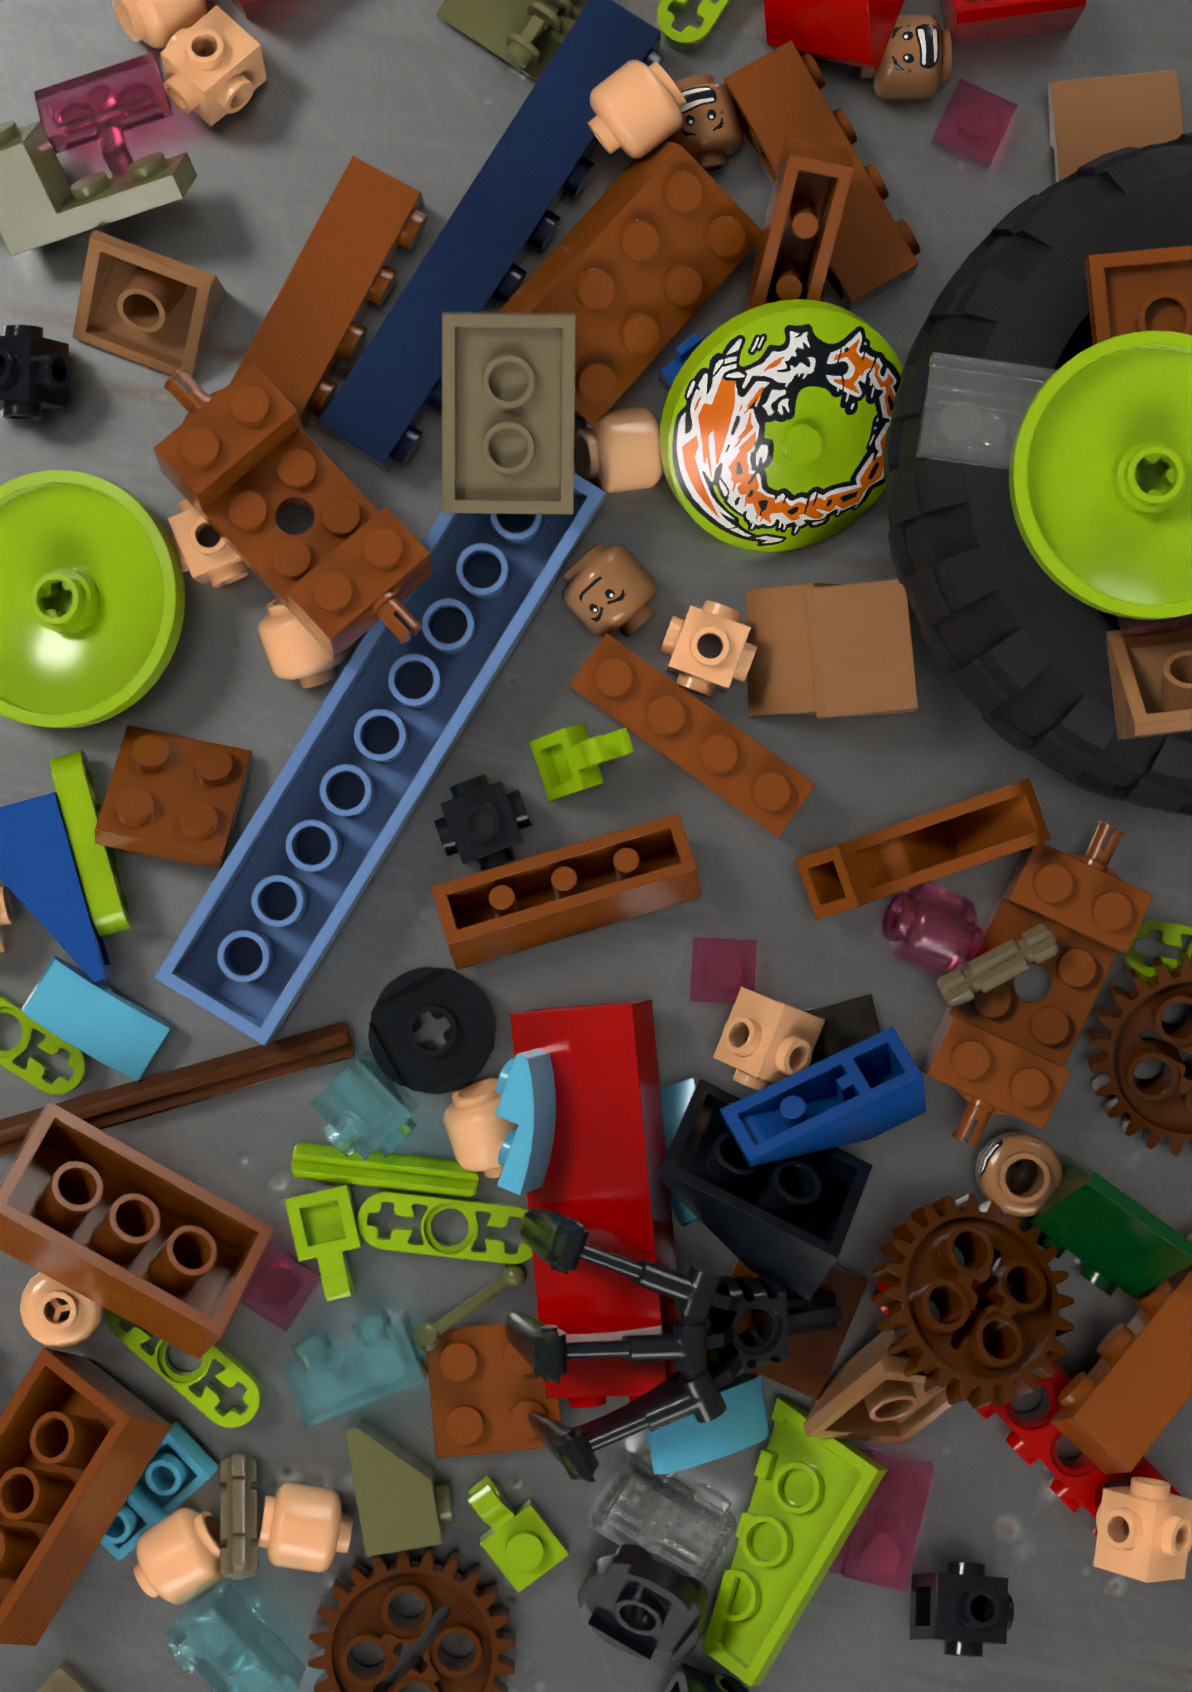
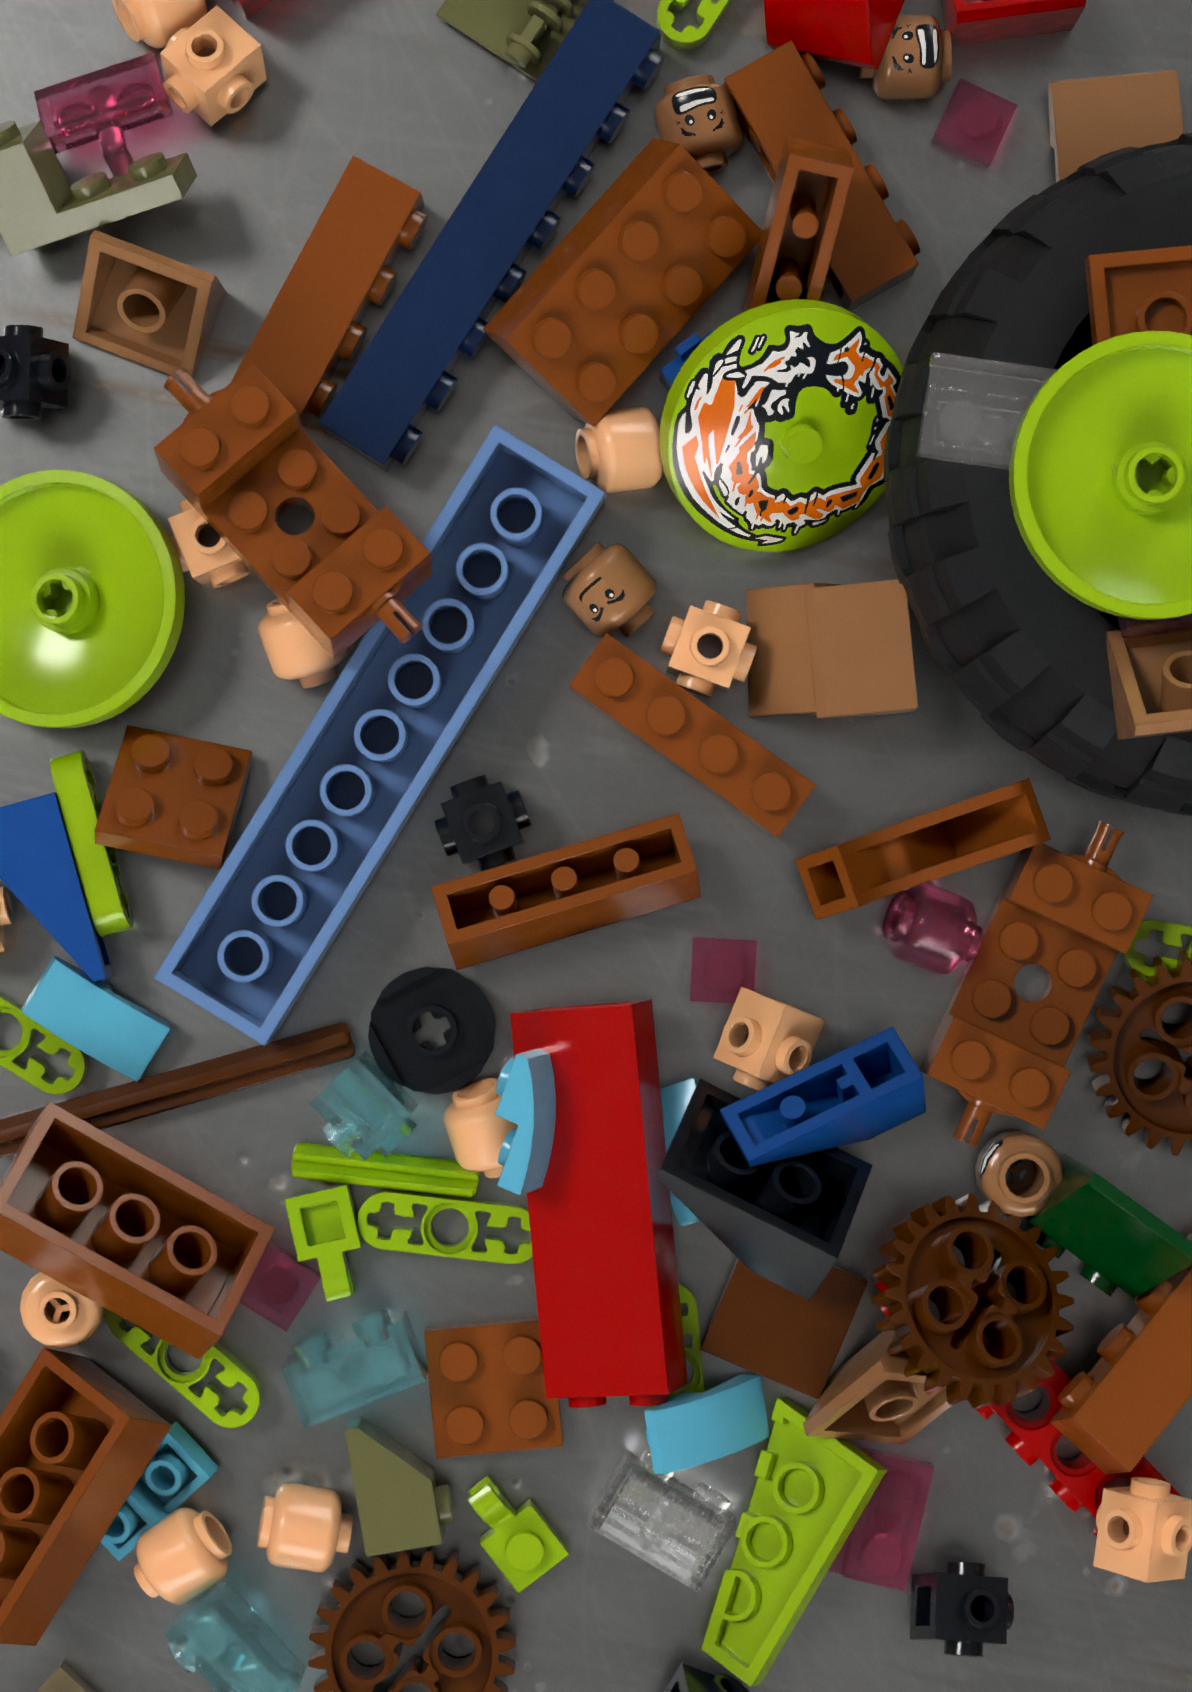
(238, 1517): dark tan axle -> none
(428, 1335): olive hinge -> none
(508, 412): dark tan plate -> none
(571, 759): lime plate -> none
(636, 109): light nougat head -> none
(672, 1603): black plate -> none
(701, 1342): black piece -> none
(844, 1025): clear smoke slope -> none
(998, 965): dark tan axle -> none

